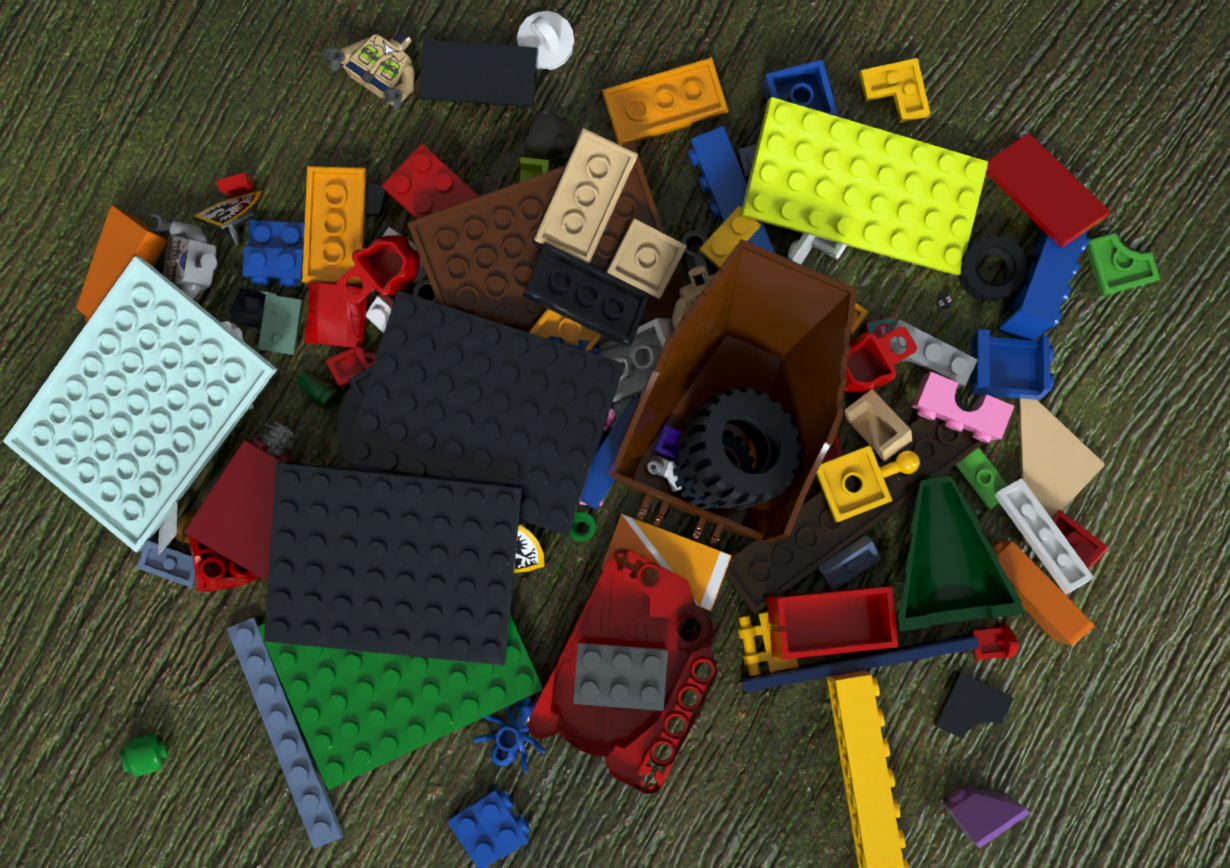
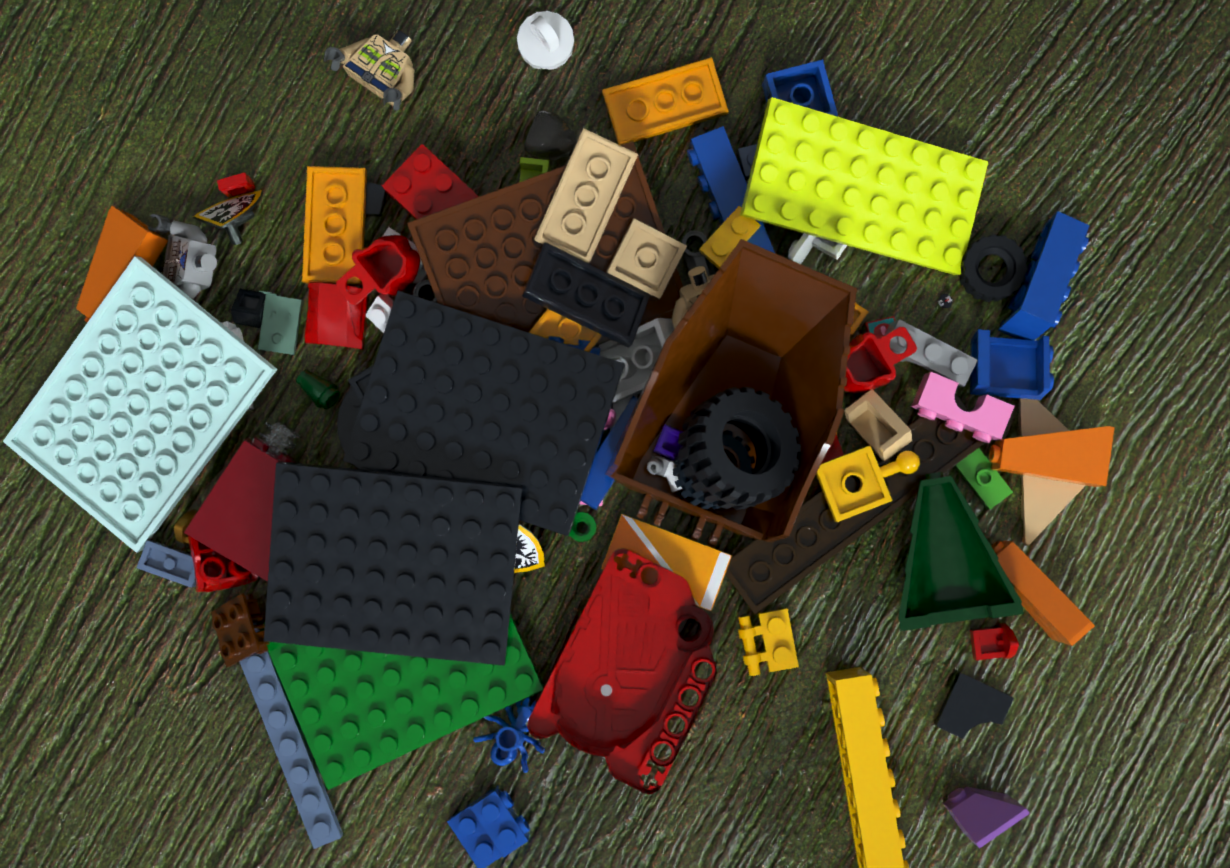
(143, 754): green head -> none
(168, 529): white sticker -> none
(237, 631): none -> reddish brown hinge
(274, 253): blue plate -> none
(349, 364): red slope -> none
(478, 73): black tile -> none
(620, 676): dark grey plate -> none
(832, 622): red piece -> none
(849, 562): sand blue plate -> none
(860, 662): dark blue tile -> none
(898, 80): yellow plate -> none
(1044, 536): white plate -> none
(1045, 190): red tile -> none
(1060, 456): none -> orange slope
(1082, 541): red slope -> none
(1117, 266): bright green tile -> none

